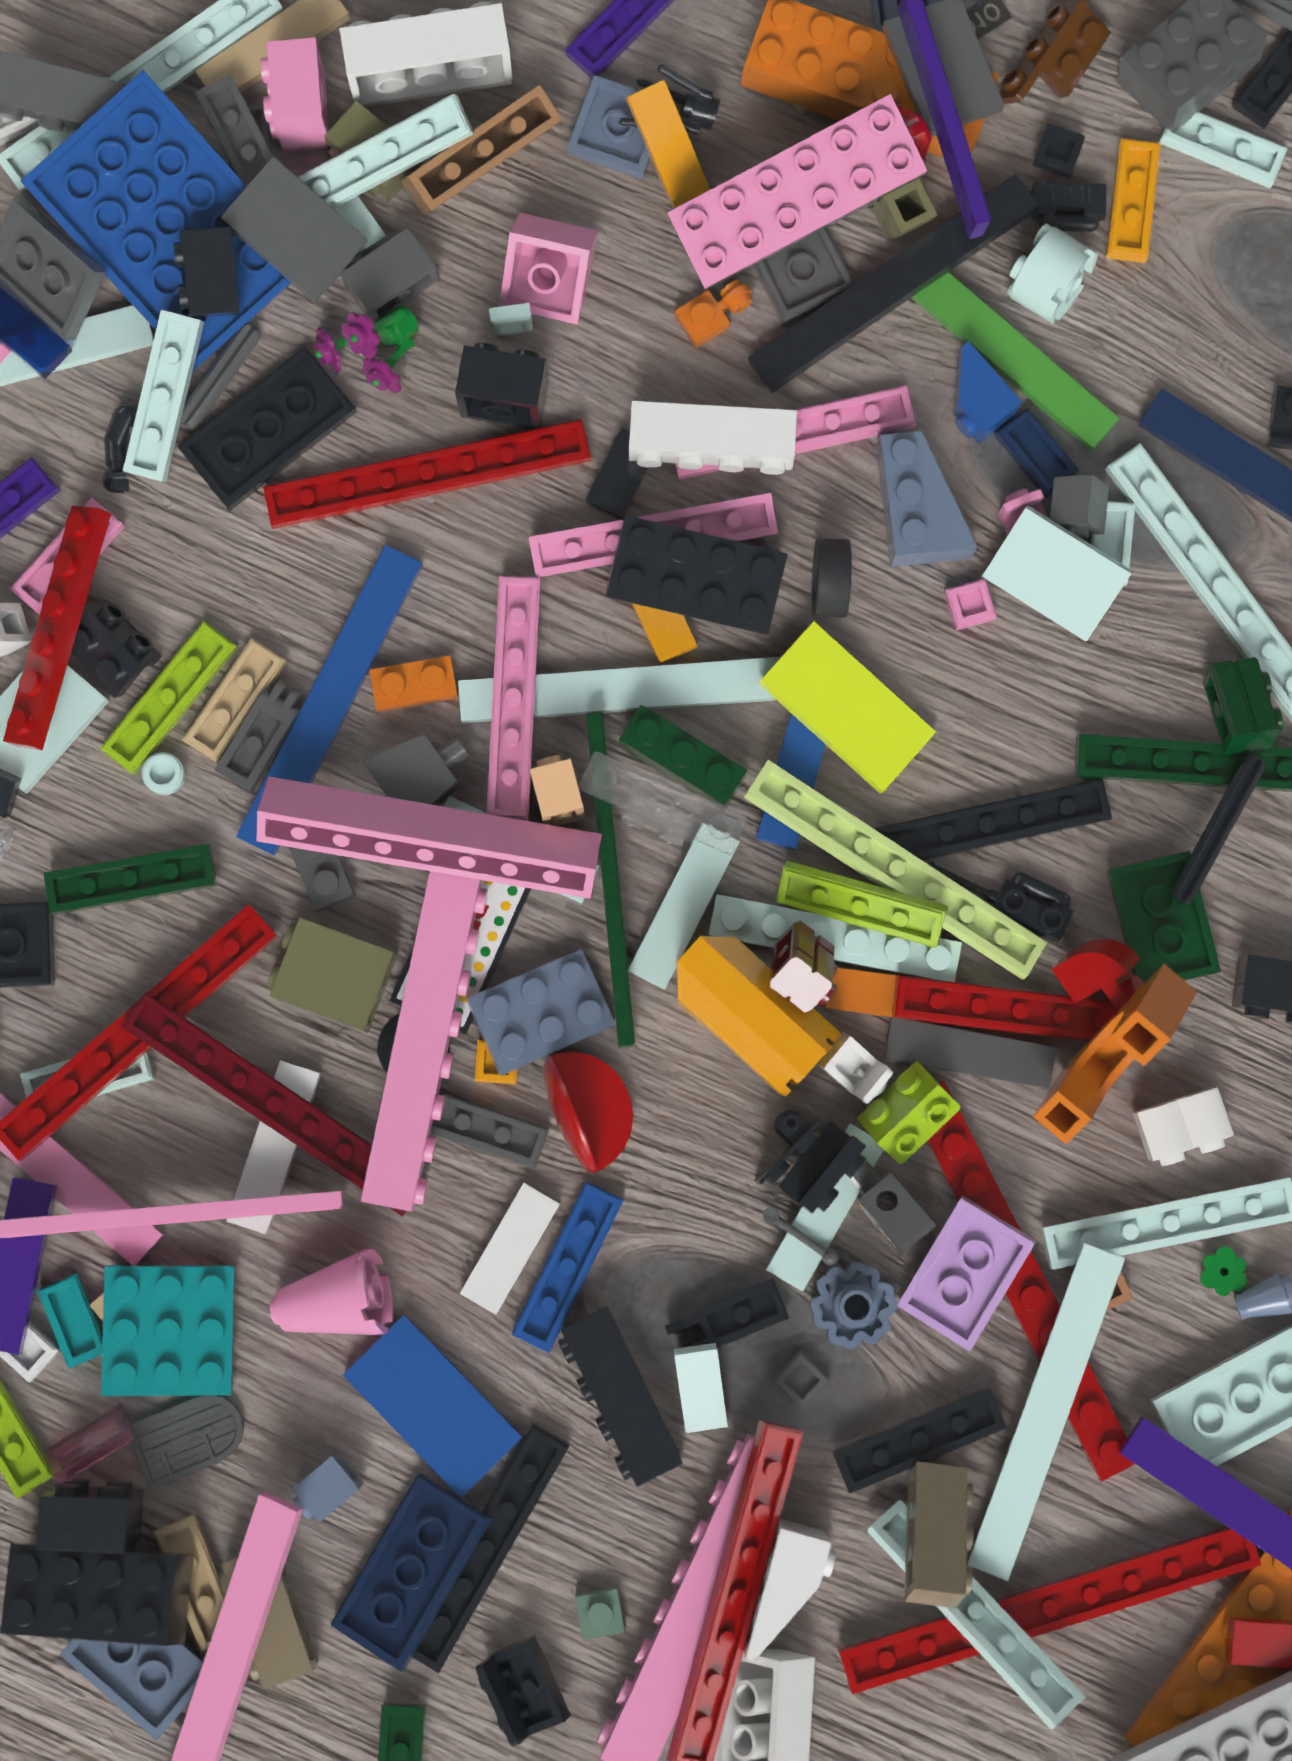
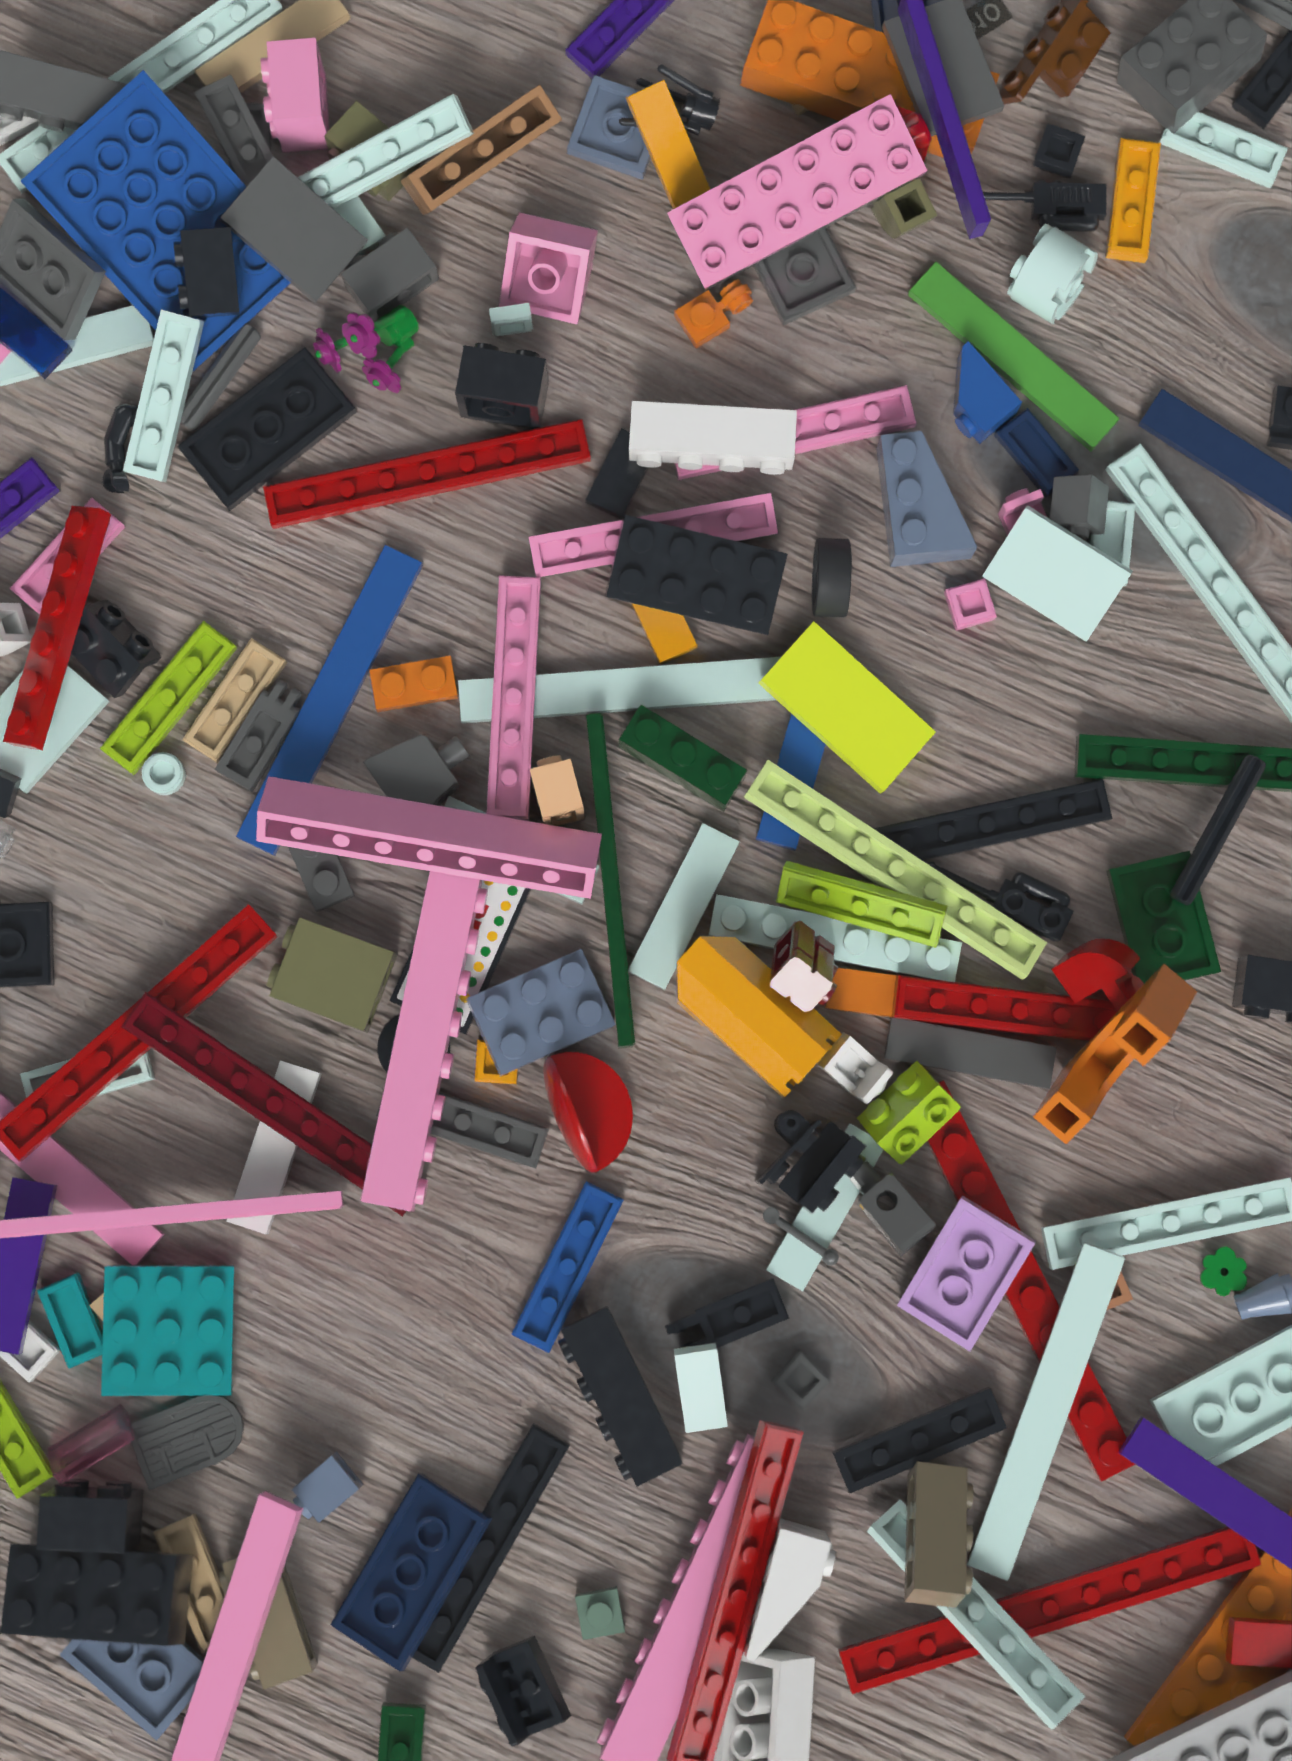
(130, 879): dark green plate -> none
(337, 1299): bright pink cone -> none
(427, 54): white brick -> none
(432, 1405): blue tile -> none
(510, 1248): white tile -> none
(662, 805): clear bracket -> none
(853, 1305): sand blue plant -> none
(888, 287): black tile -> none
(1182, 1125): white brick -> none
(1242, 705): dark green brick -> none

